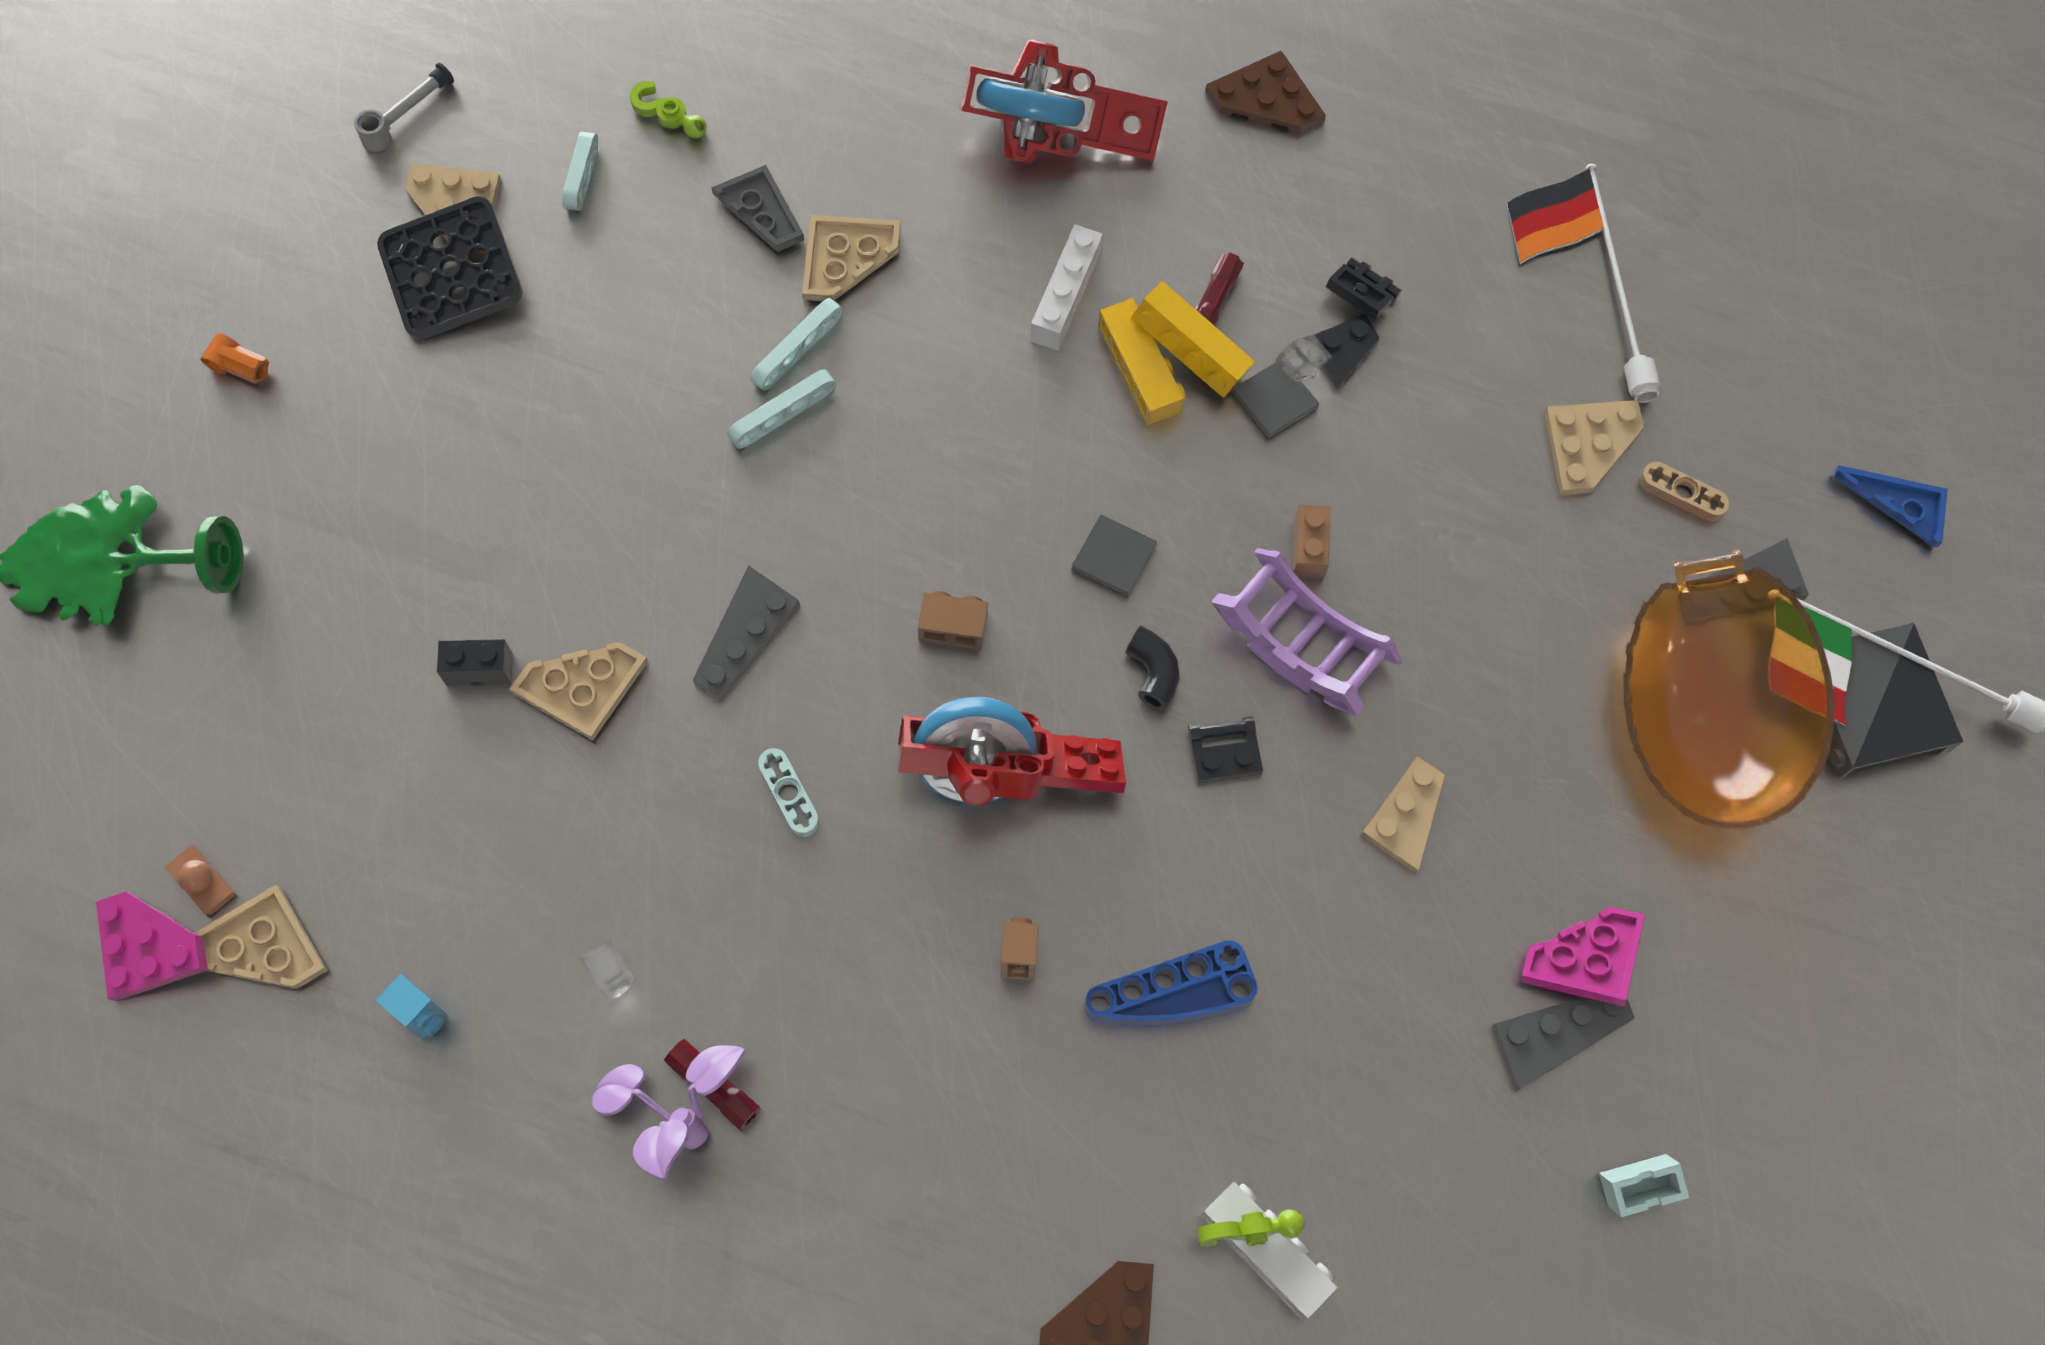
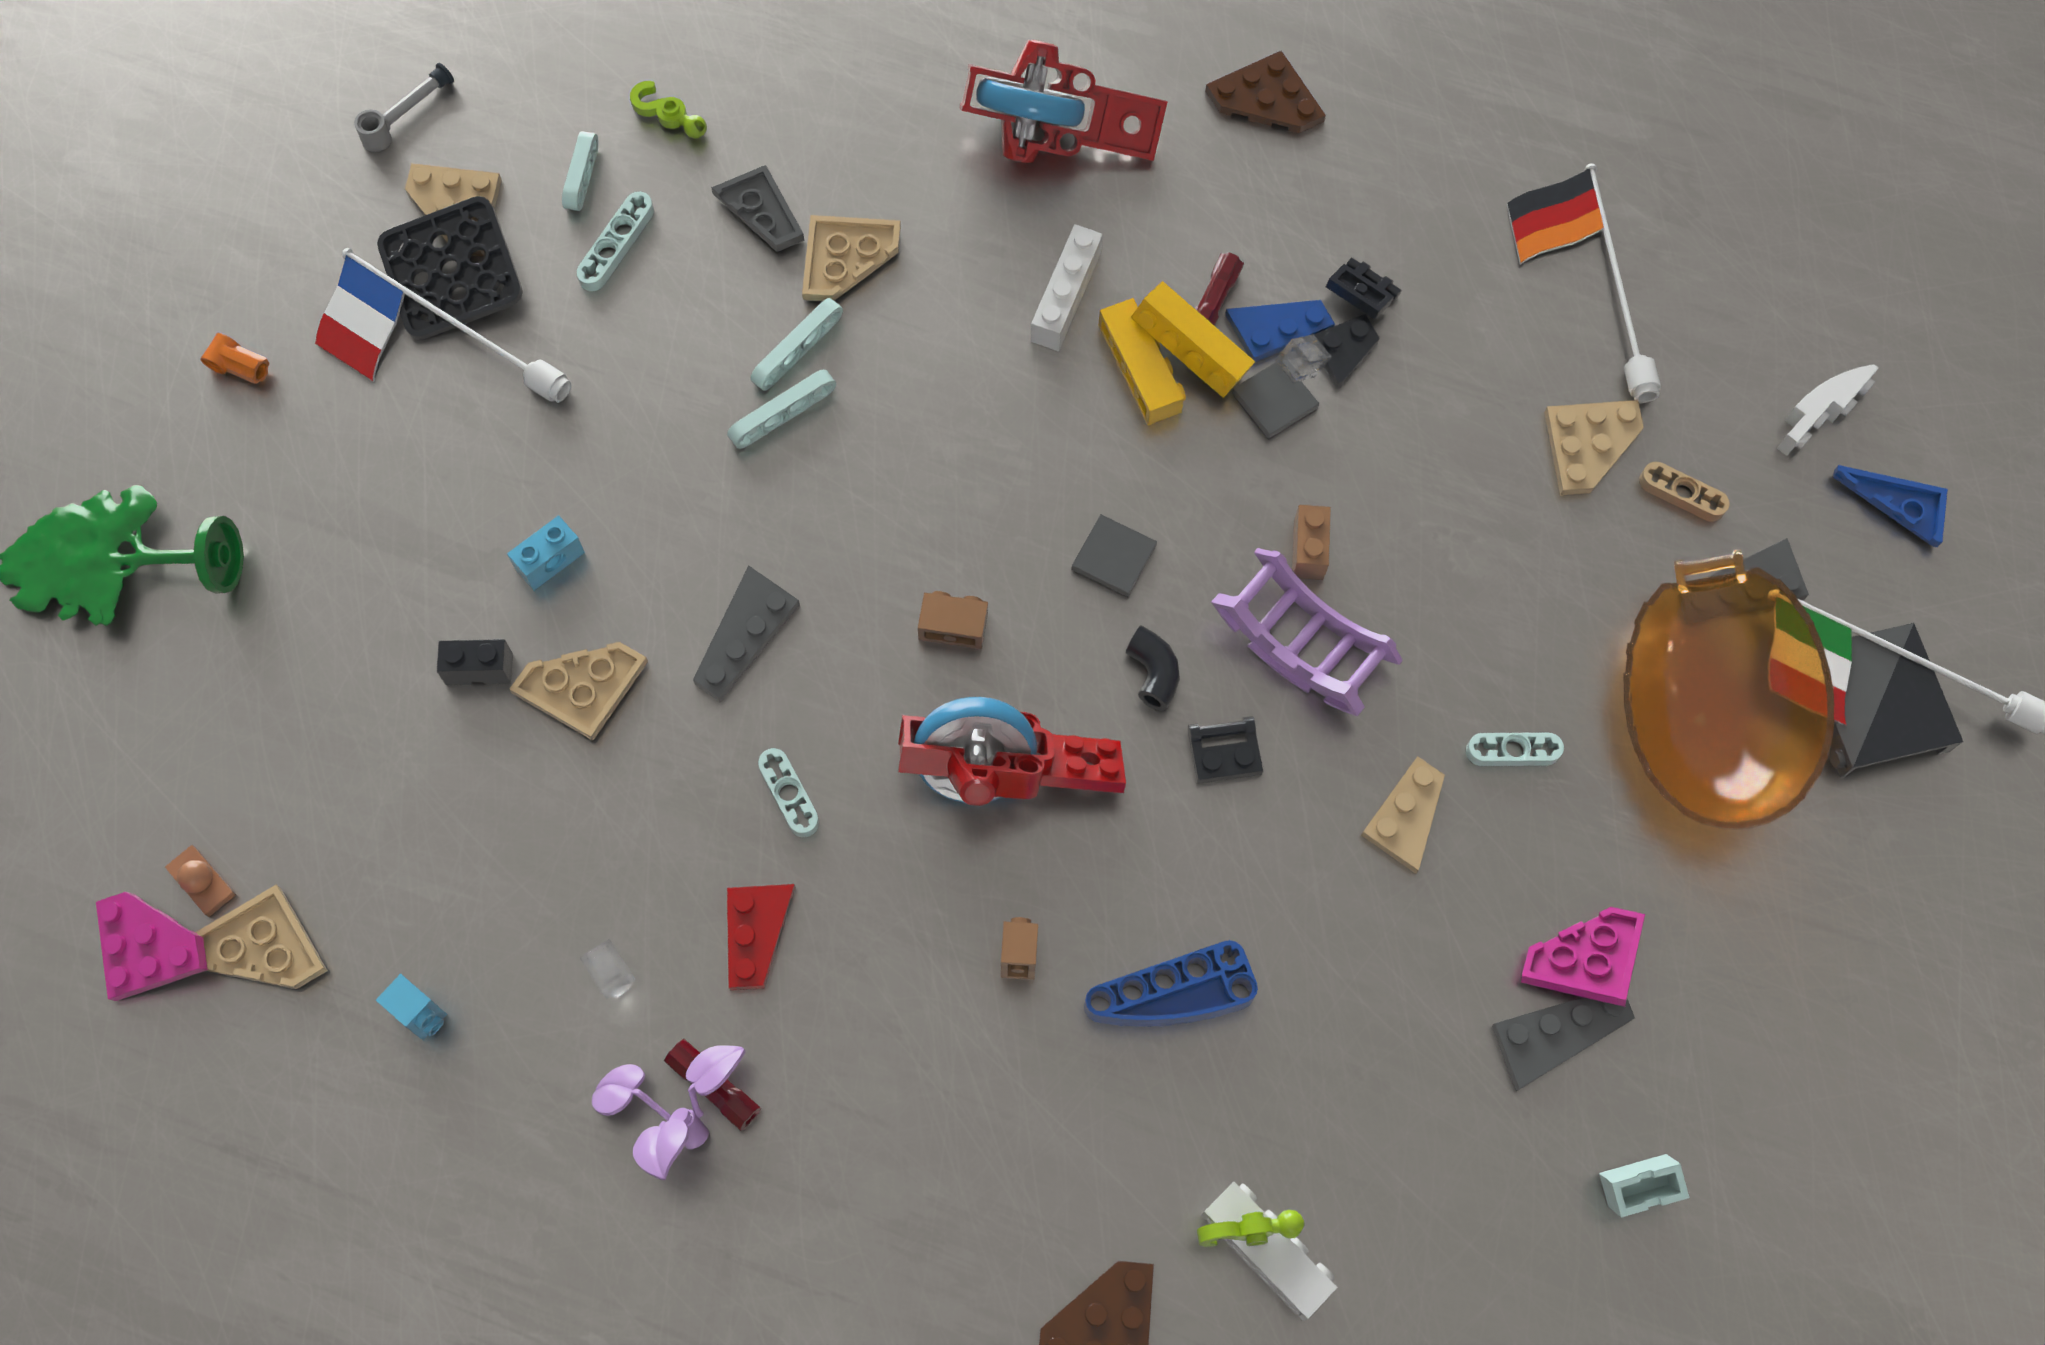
(367, 311): none -> flag
(546, 553): none -> medium azure brick
(611, 239): none -> light aqua beam
(754, 928): none -> red wing
(1269, 328): none -> blue wing
(1538, 758): none -> light aqua beam
(1826, 403): none -> white slope

